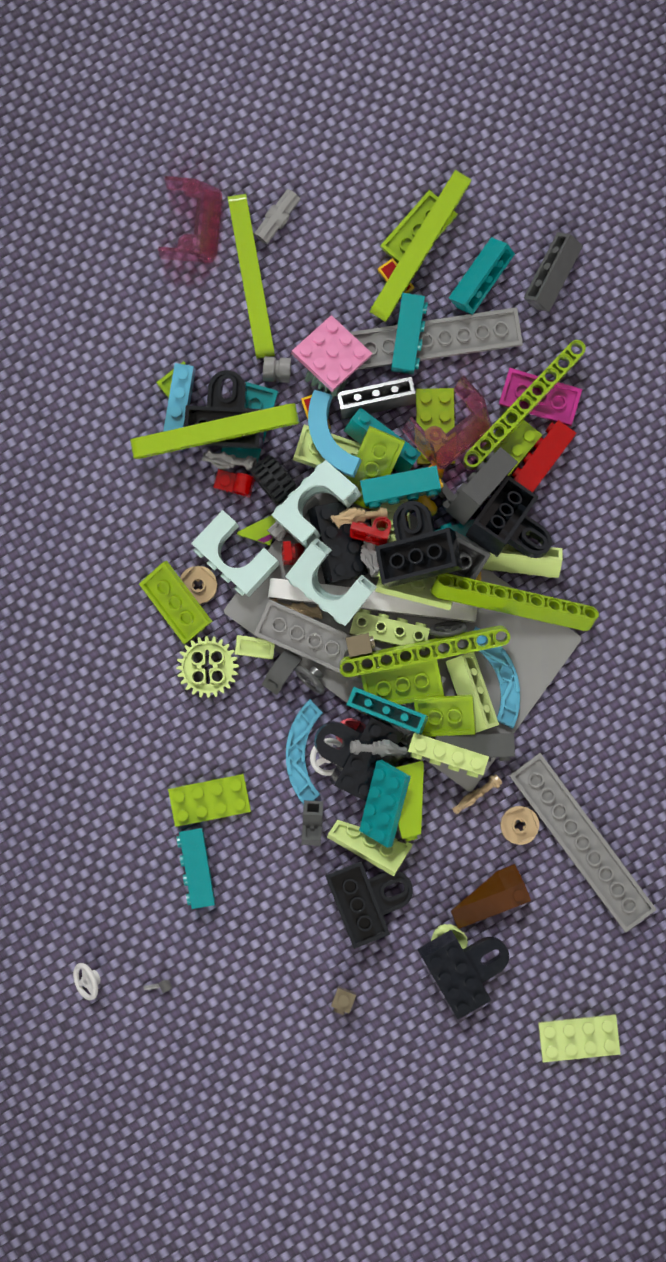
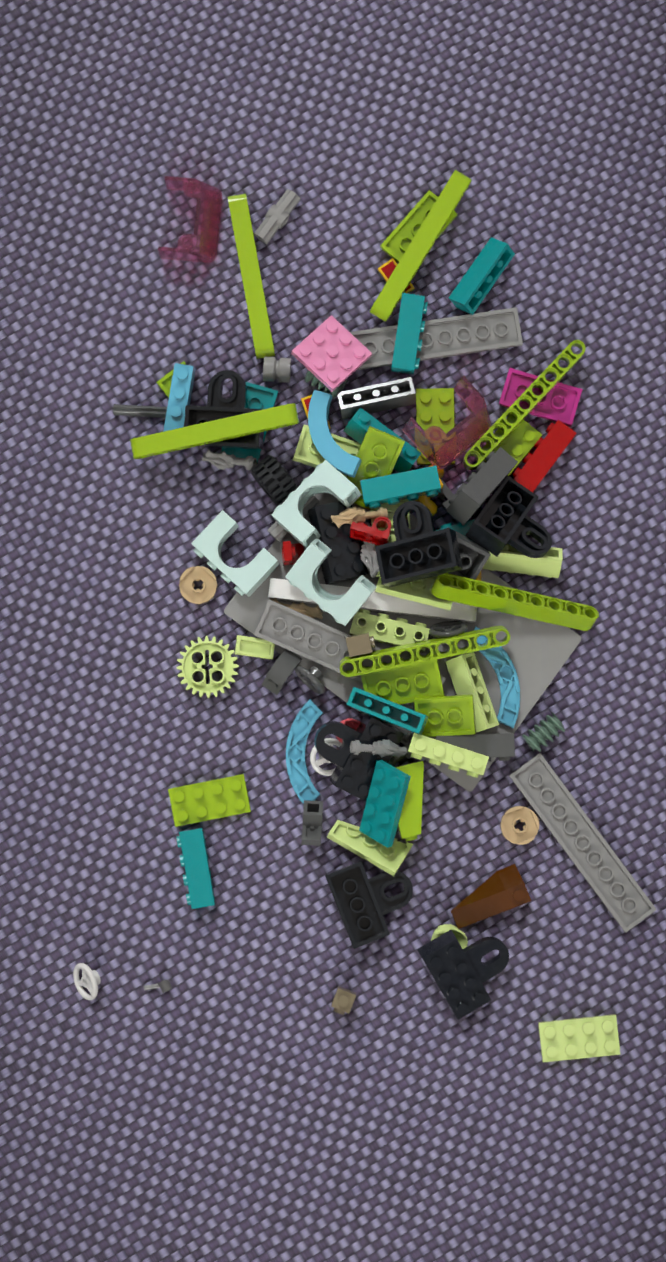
(141, 411): none -> dark grey axle
(175, 602): lime plate -> none
(238, 483): red plate -> none
(258, 531): lime tile -> none
(470, 798): tan piece -> none
(544, 732): none -> sand green piece
(553, 271): dark grey brick -> none

